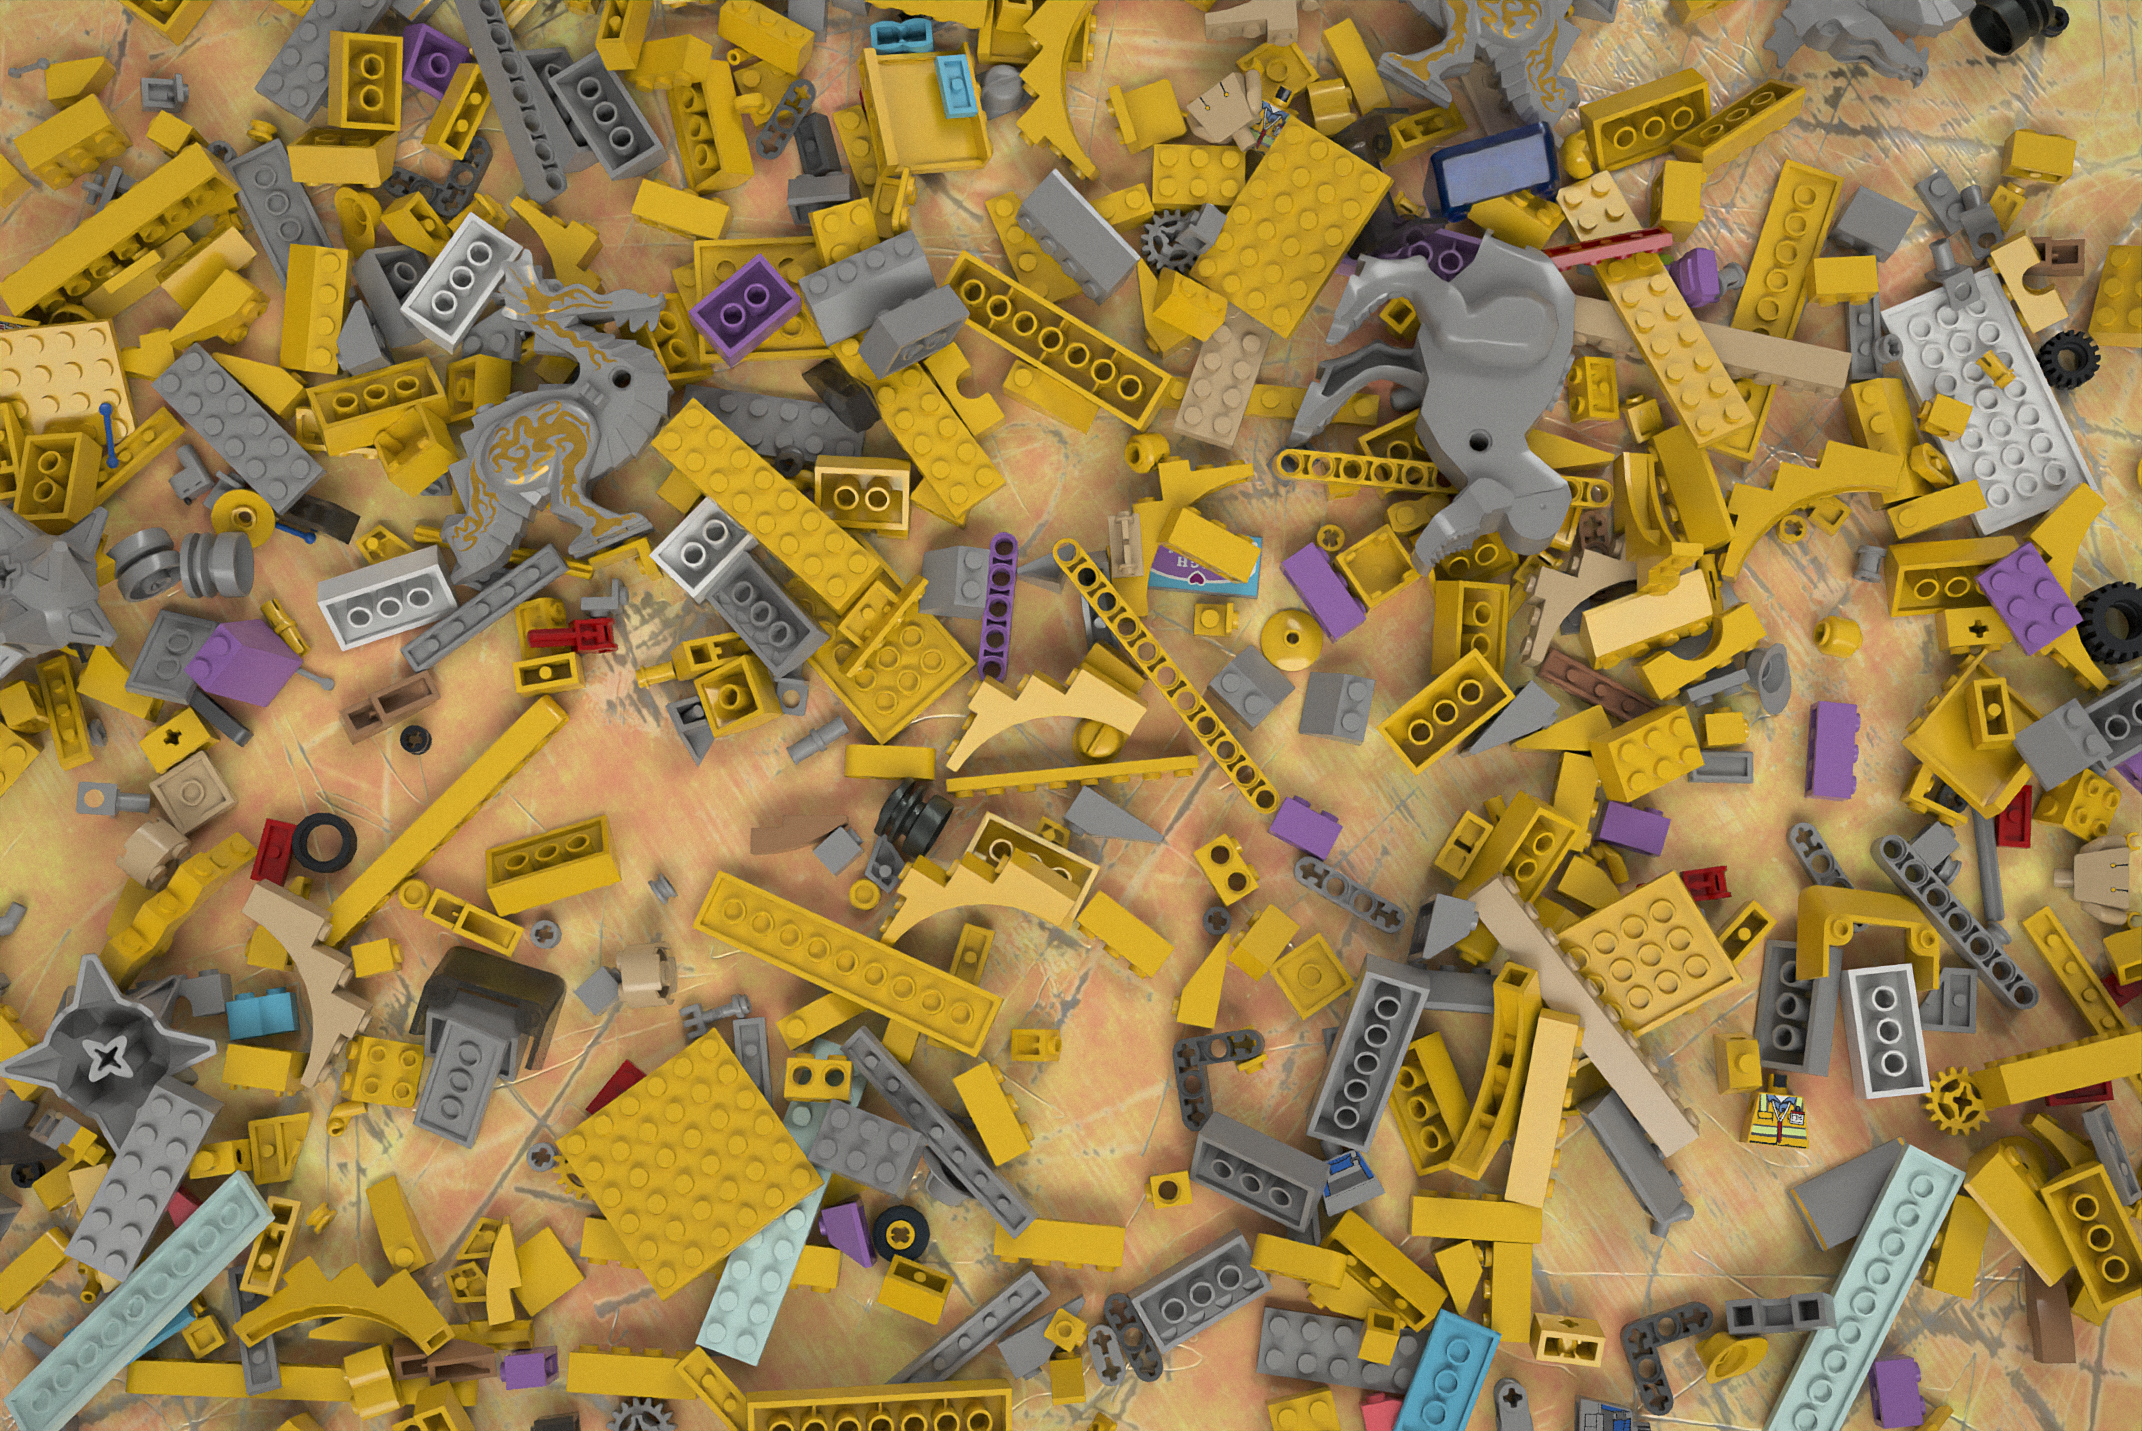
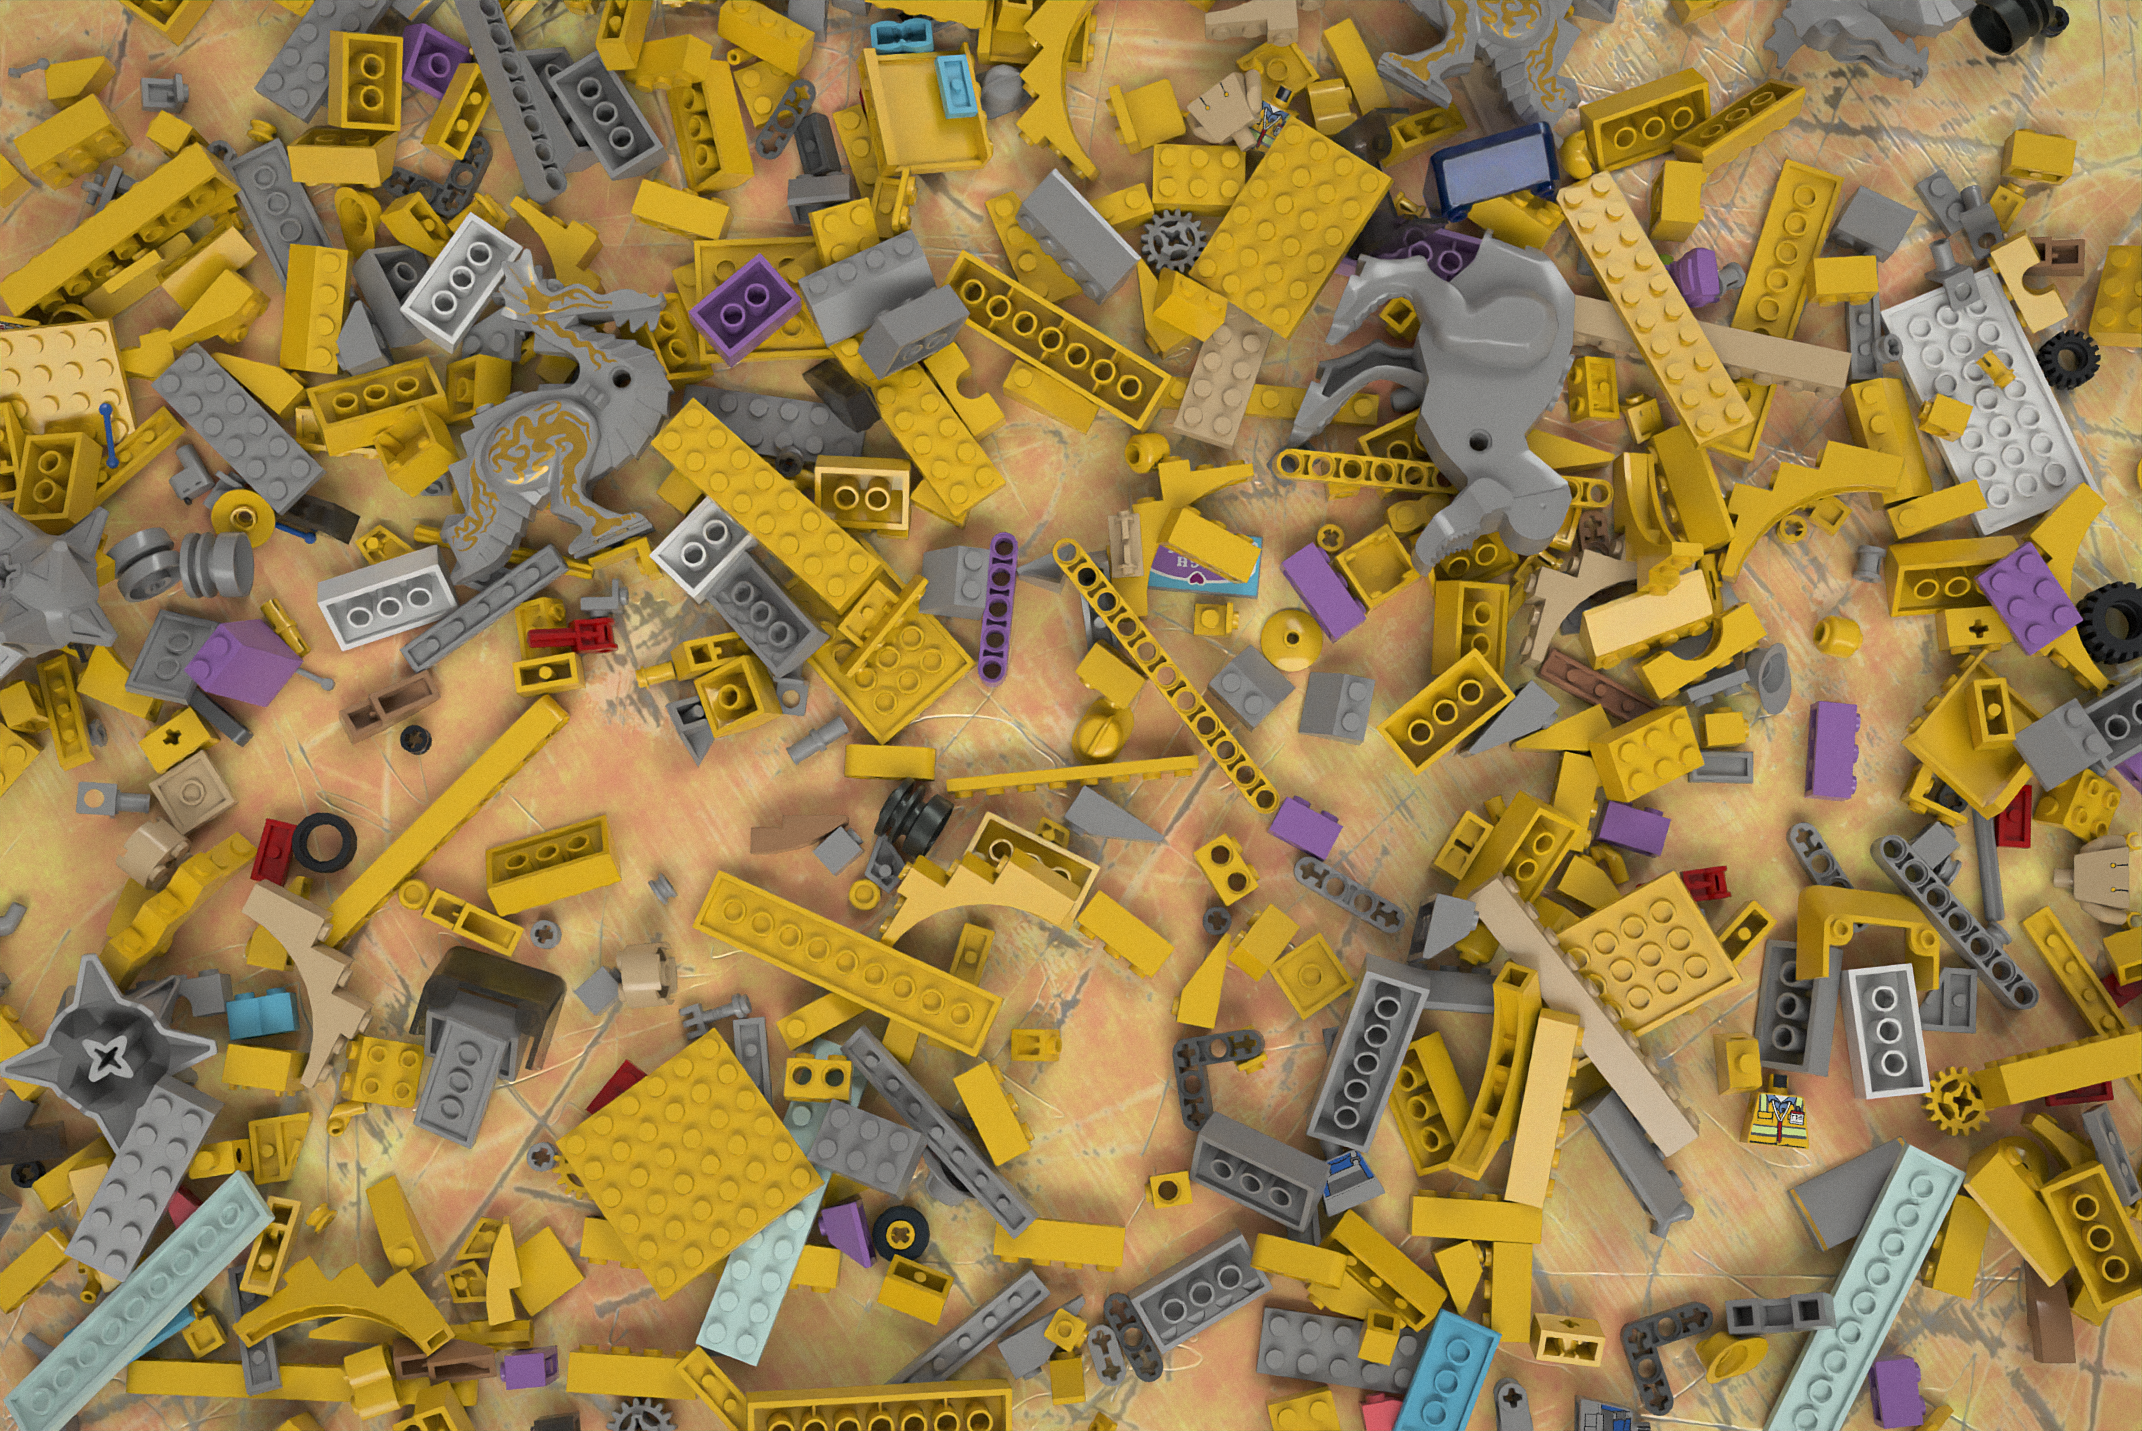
(69, 1137): hips -> none
(377, 957): yellow brick -> none
(749, 103): yellow tile -> none
(1087, 696): yellow arch -> none
(1202, 229): light grey brick -> none
(1616, 246): plate -> none
(1931, 465): yellow plate -> none

